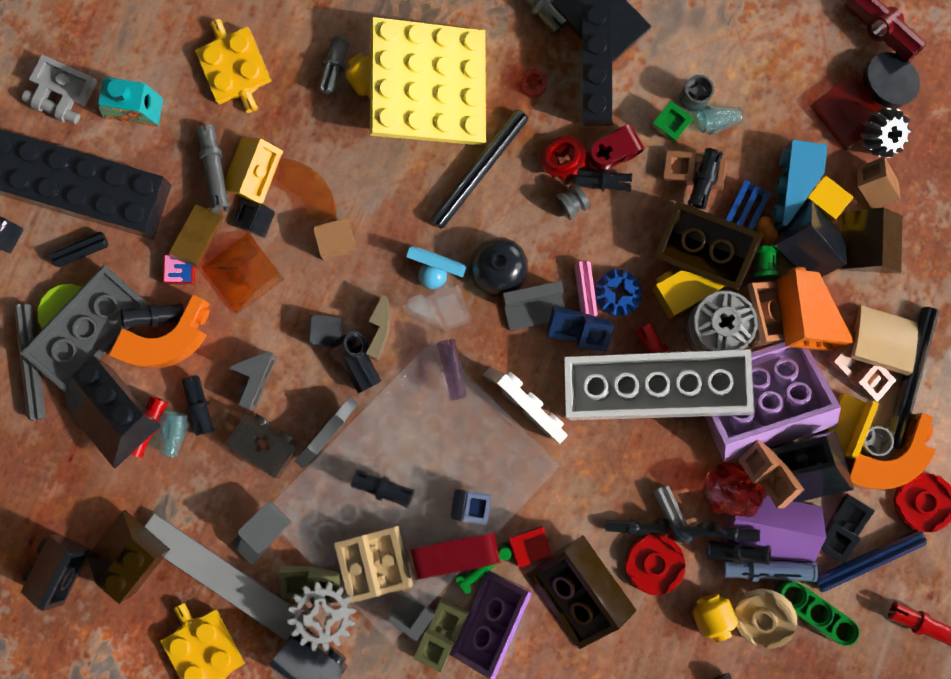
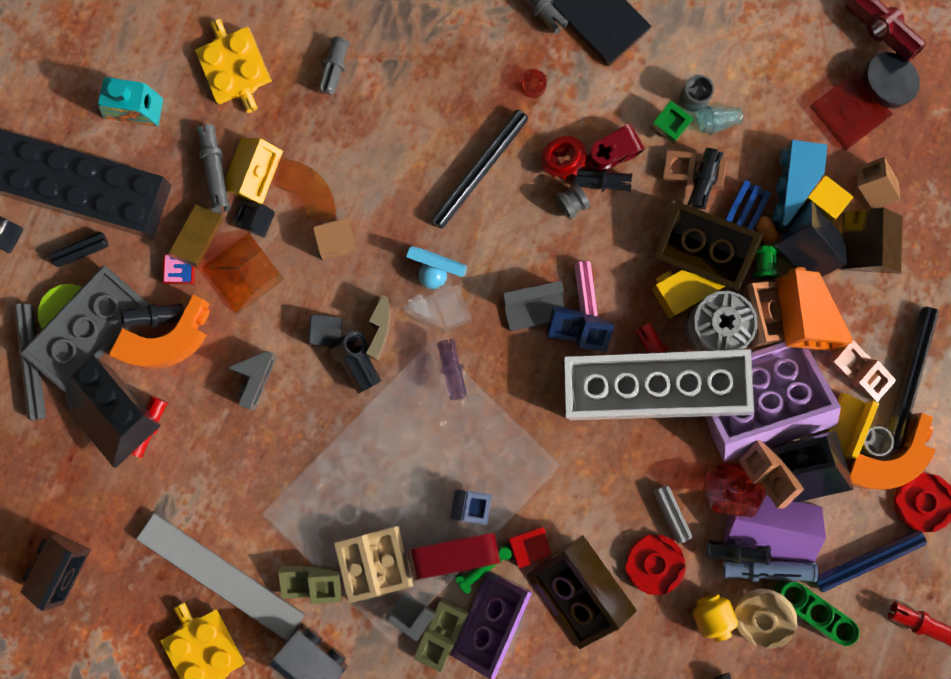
(63, 81): light grey plate -> none
(125, 557): dark brown slope -> none
(172, 433): clear light blue cone -> none
(197, 405): black axle -> none
(245, 442): clear smoke brick -> none
(260, 532): dark grey slope -> none
(306, 617): light grey gear -> none
(326, 432): dark grey tile -> none
(359, 74): yellow head -> none
(382, 488): black pin -> none
(427, 82): light yellow plate -> none
(498, 266): black cylinder -> none
(531, 405): white wing -> none
(597, 63): black brick -> none
(606, 298): blue gear -> none
(682, 533): black piece -> none
(845, 527): black slope -> none
(885, 340): tan slope -> none
(886, 132): dark grey gear -> none

